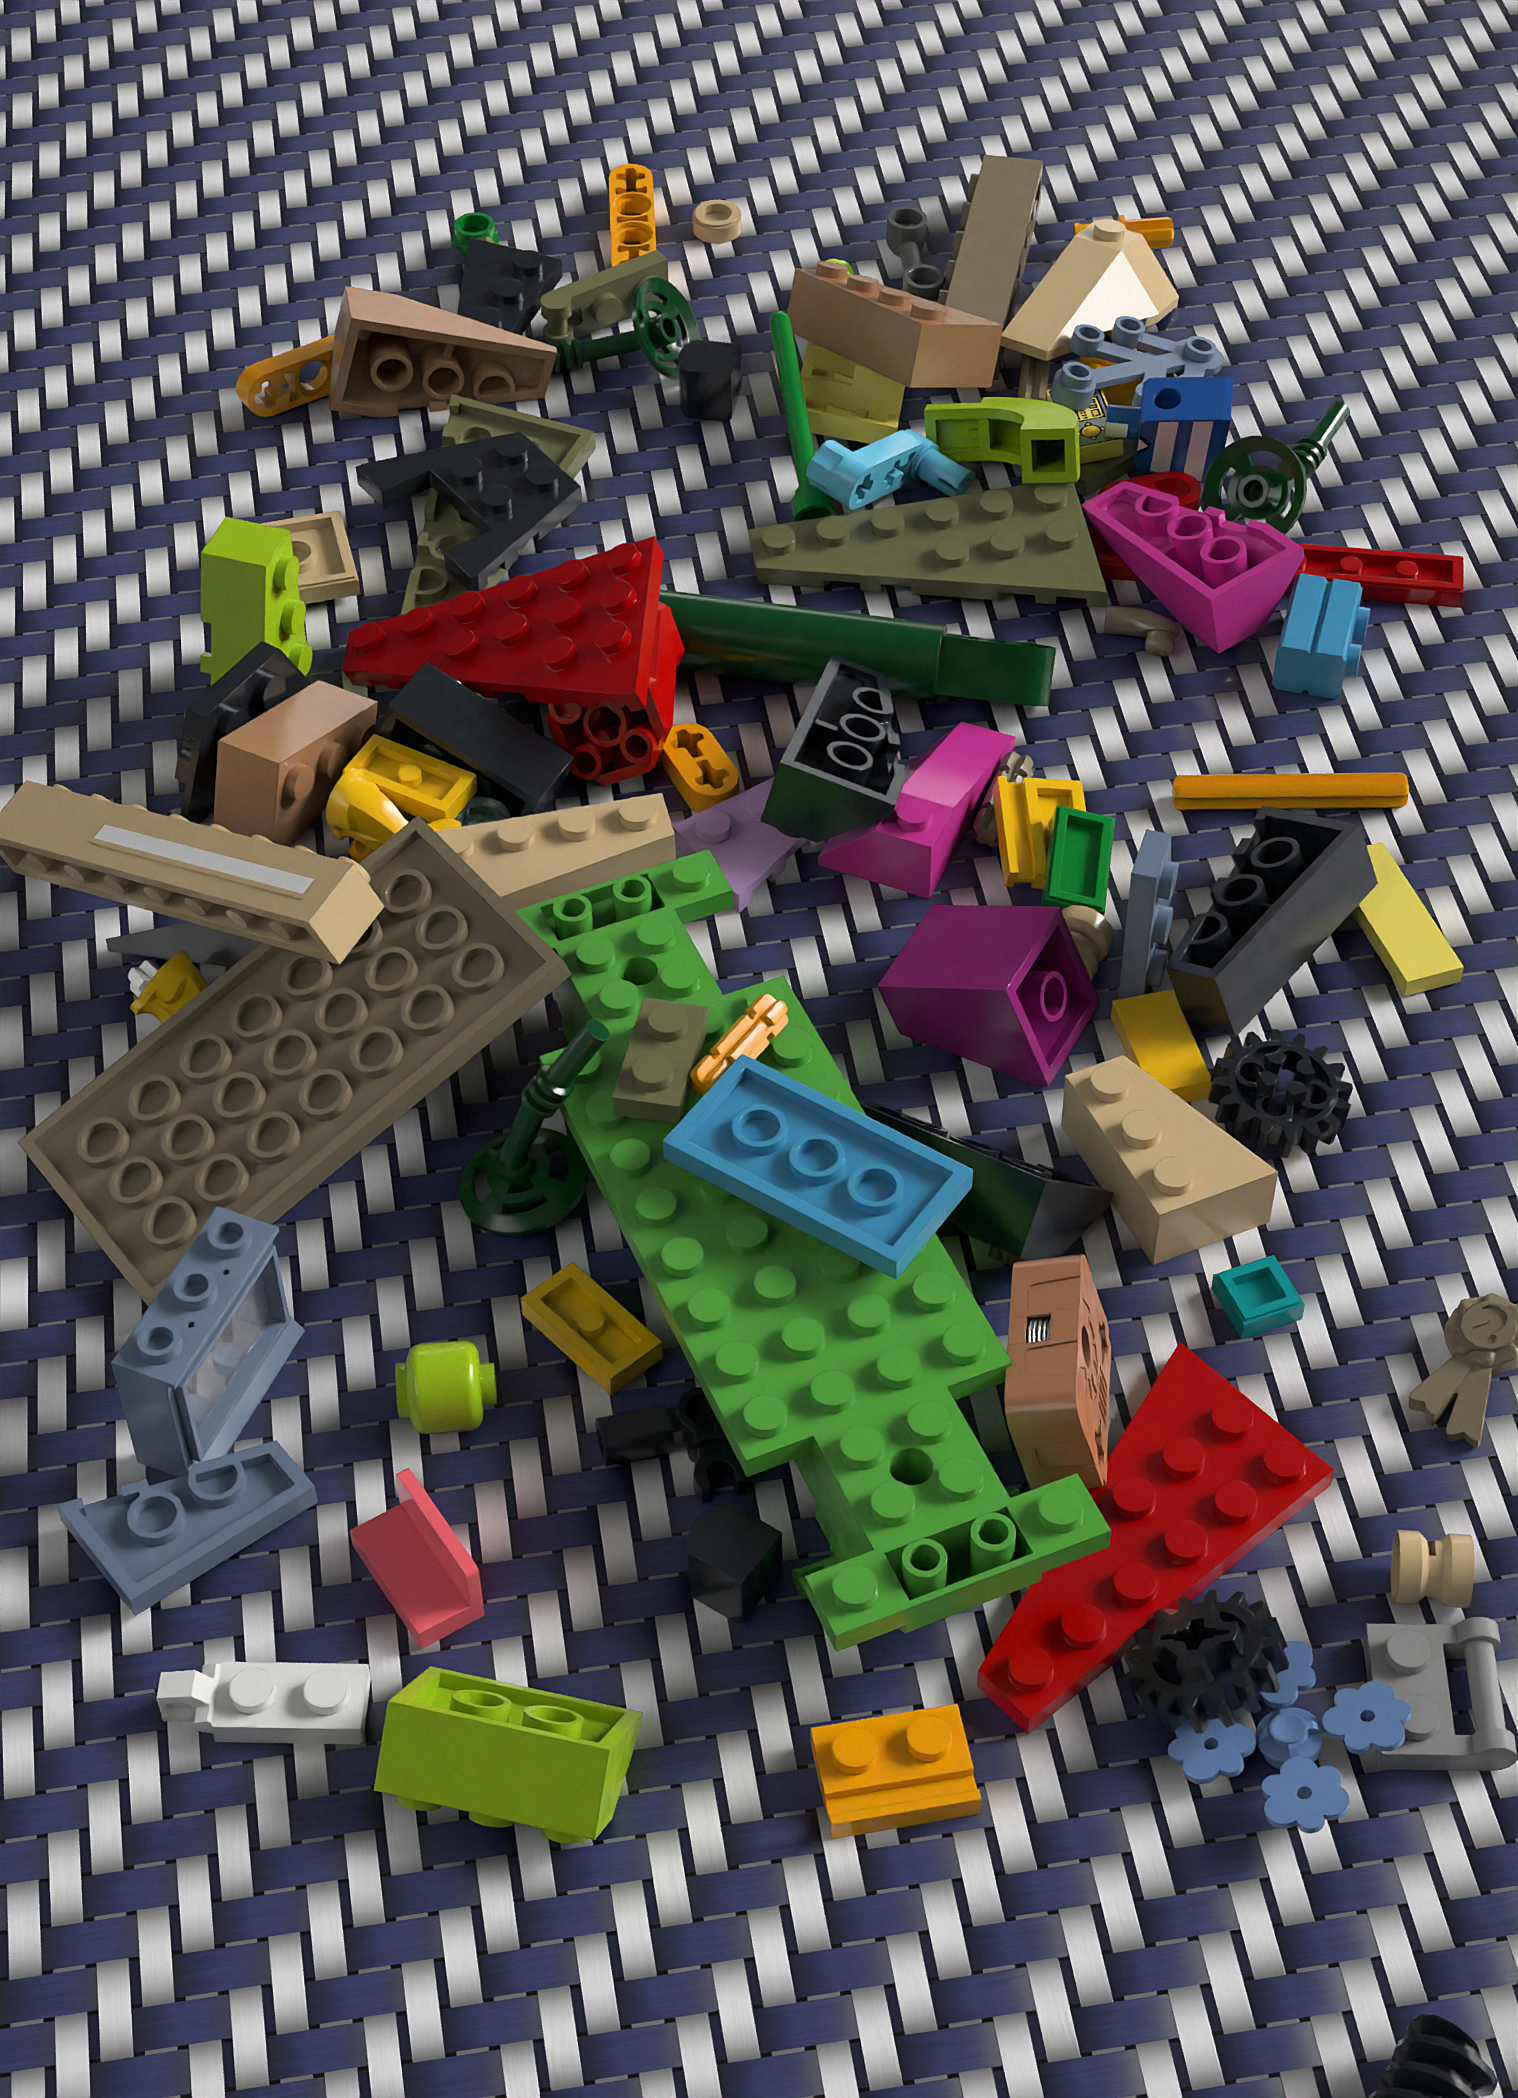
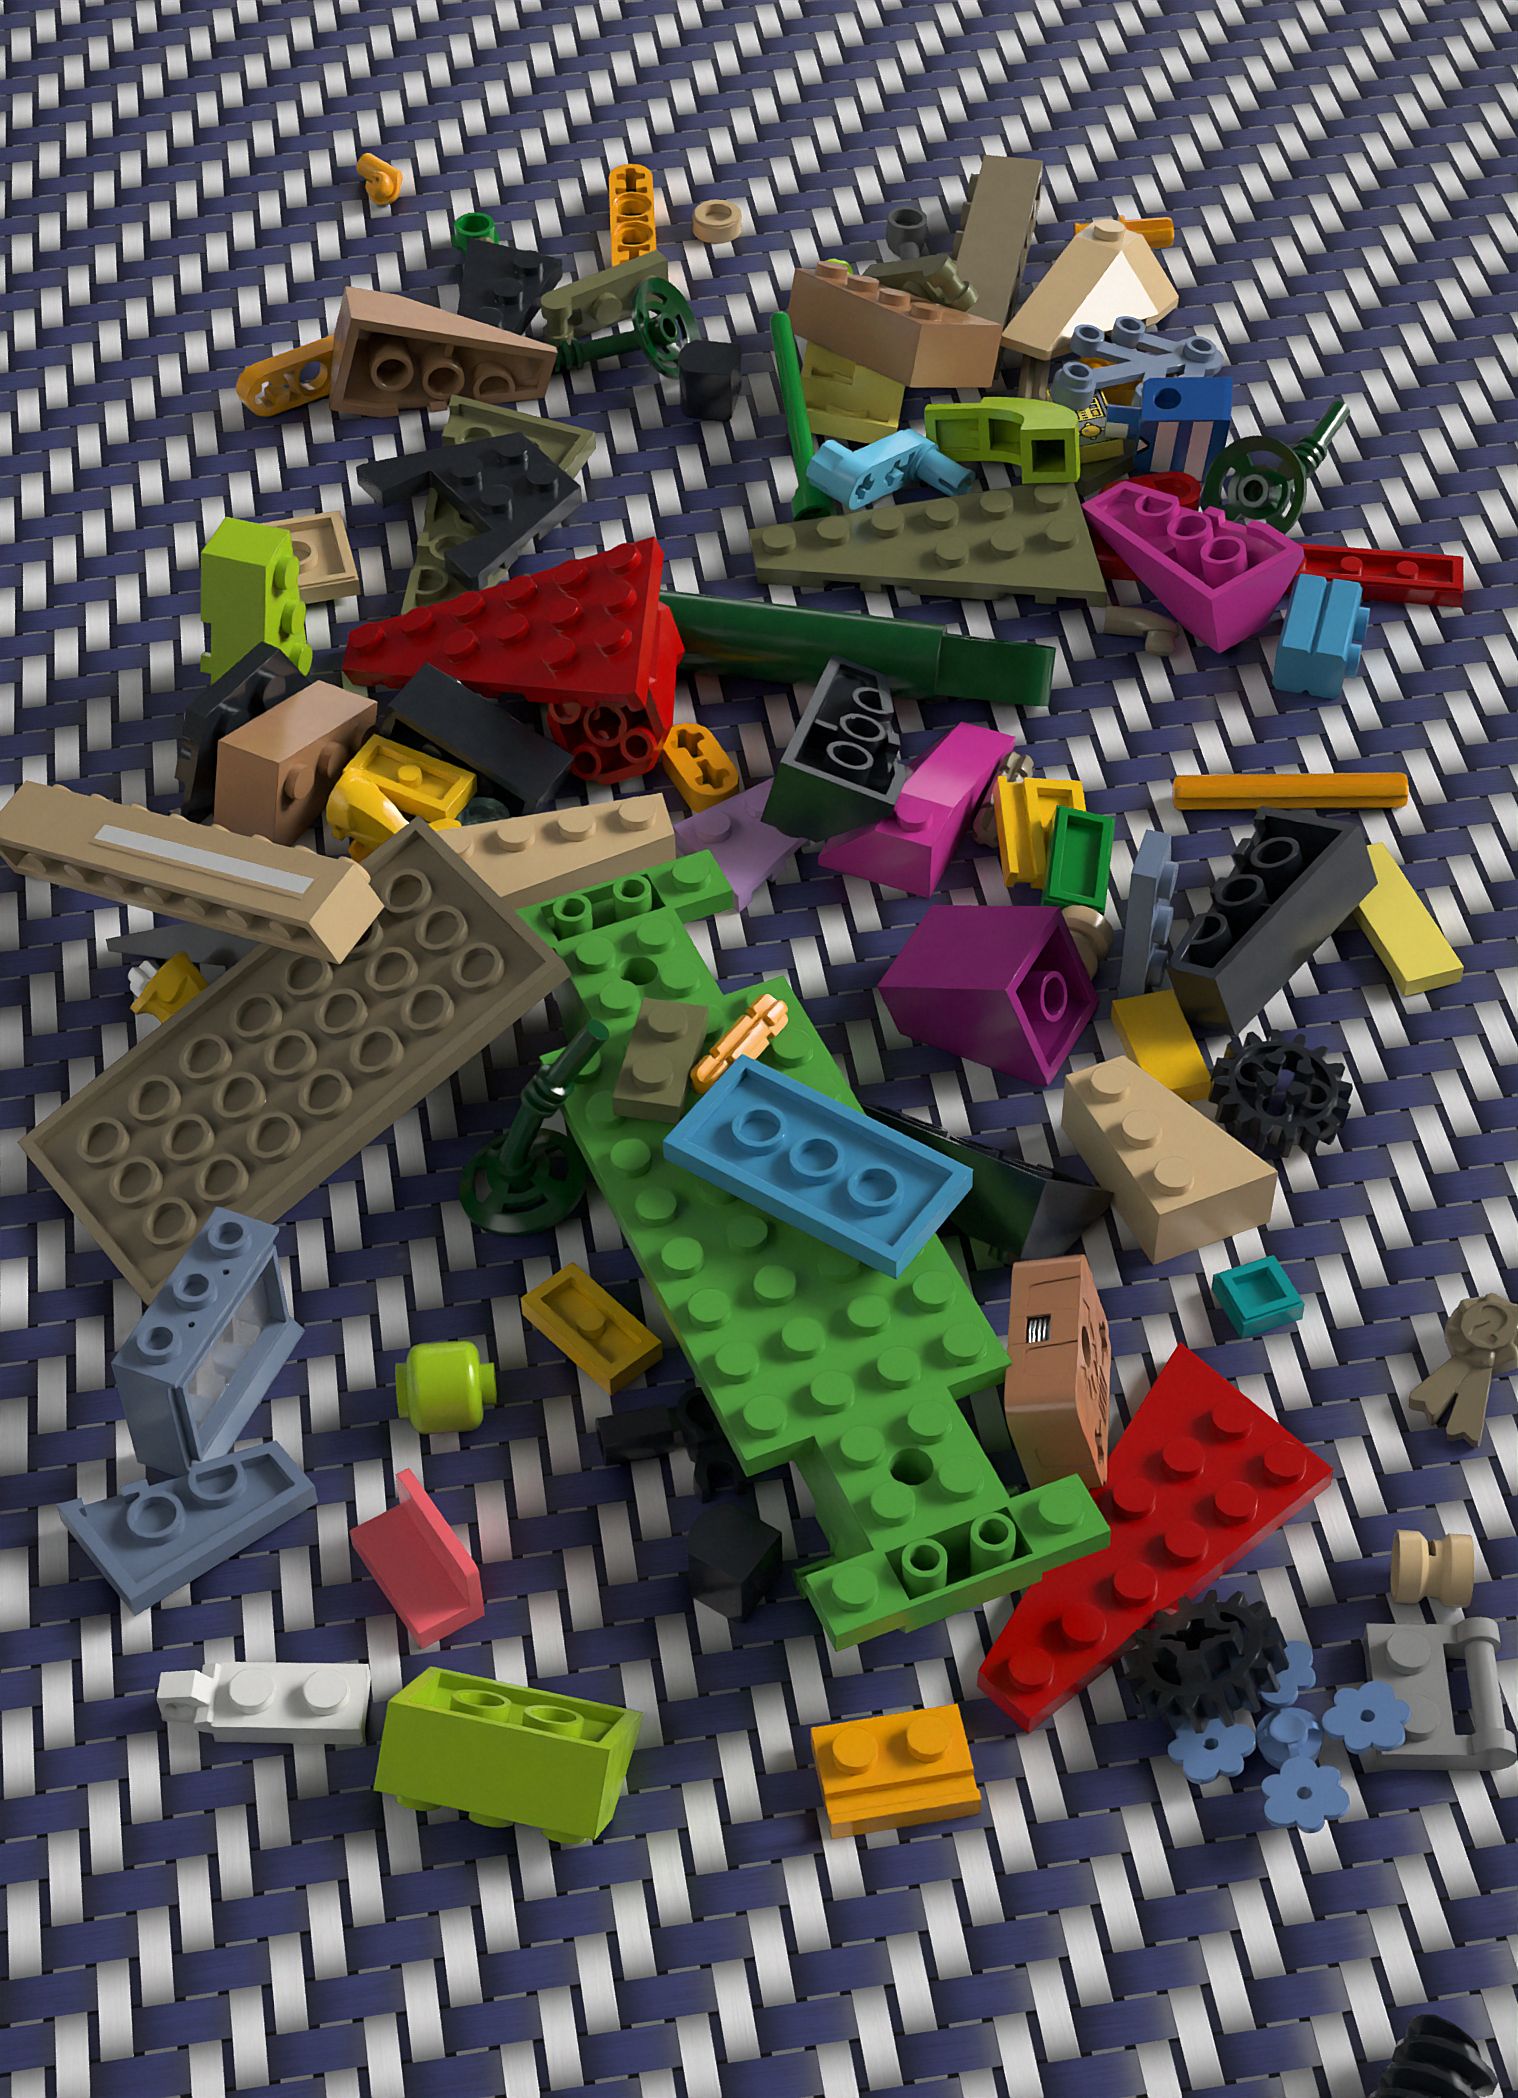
(385, 179): none -> light orange arm
(927, 278): none -> olive plate

